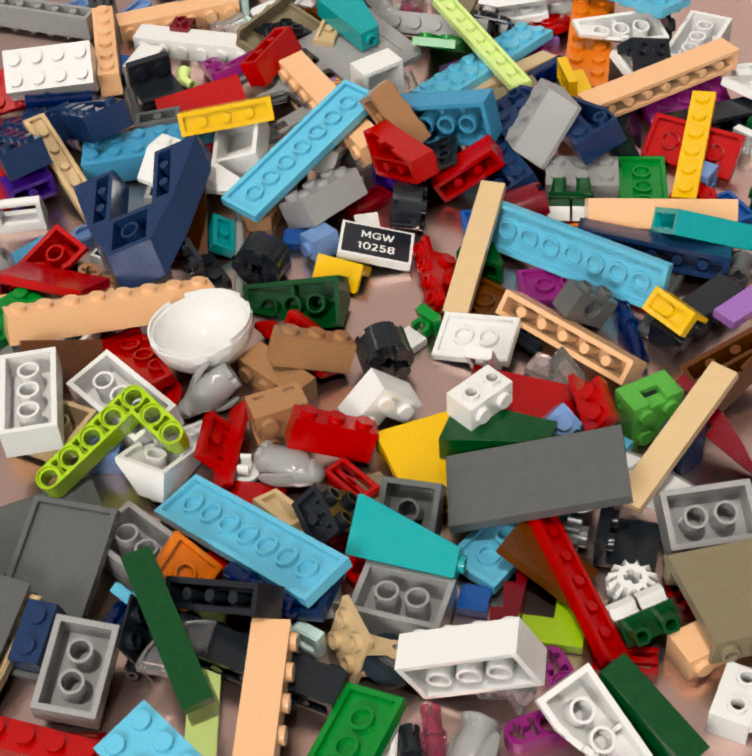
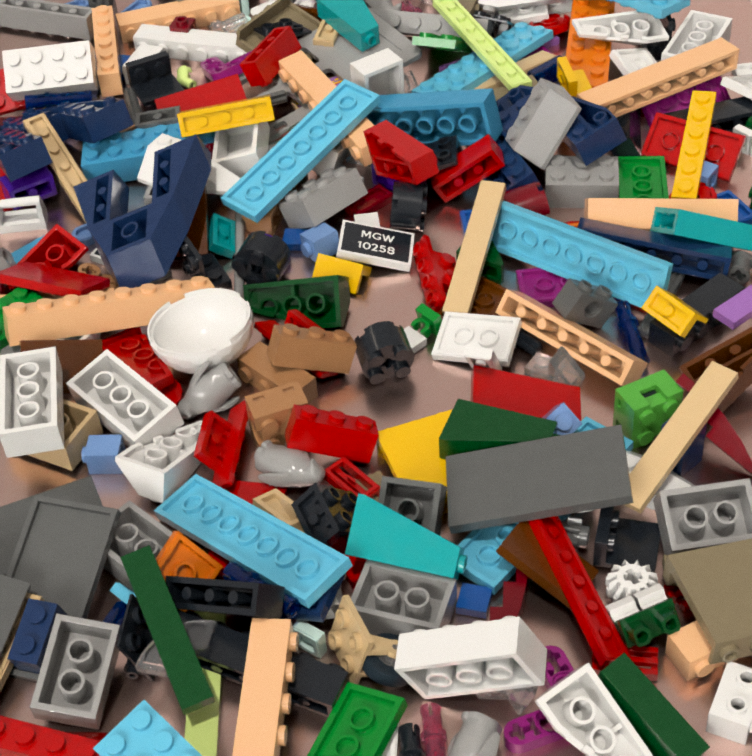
(110, 437): lime beam -> none
(246, 469): white plate -> none
(380, 397): white brick -> none
(387, 104): medium nougat brick -> none
(479, 397): white brick -> none
(558, 631): lime tile -> none
(560, 199): dark green hips -> none
(593, 402): red bracket -> none
(645, 51): black bracket -> none

